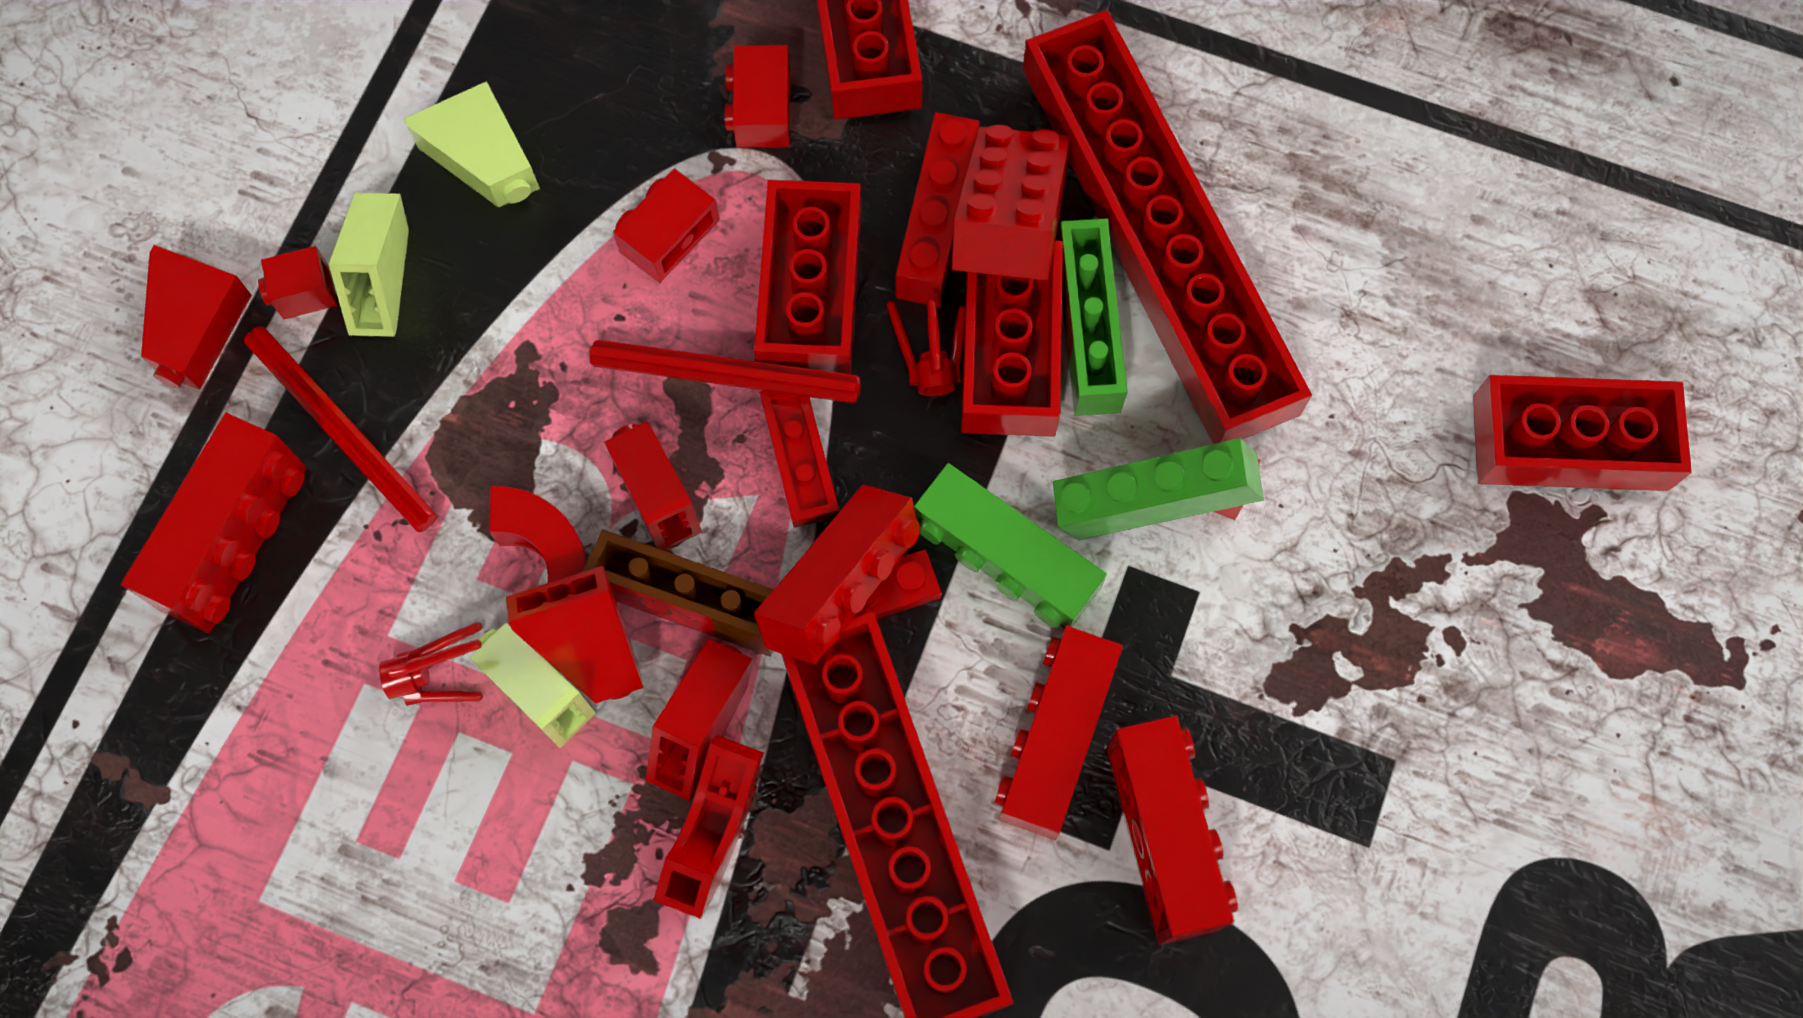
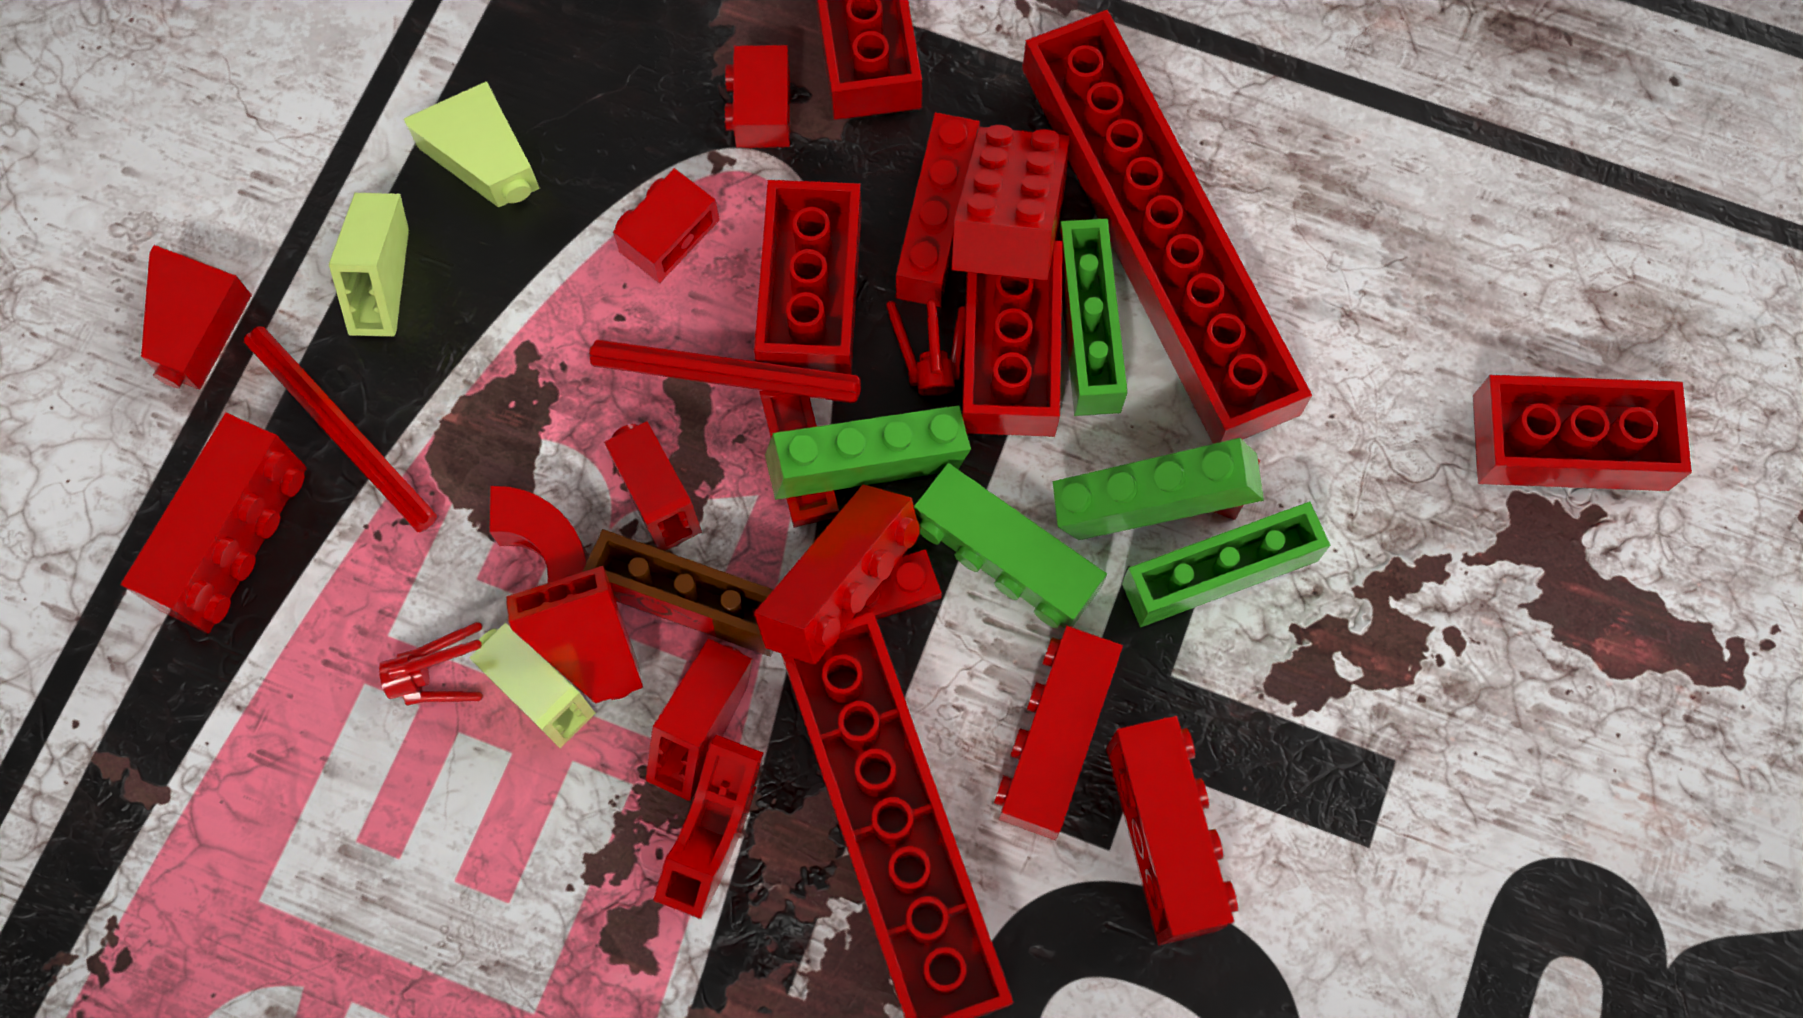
(297, 283): red brick -> none
(866, 451): none -> bright green brick
(1225, 564): none -> bright green brick

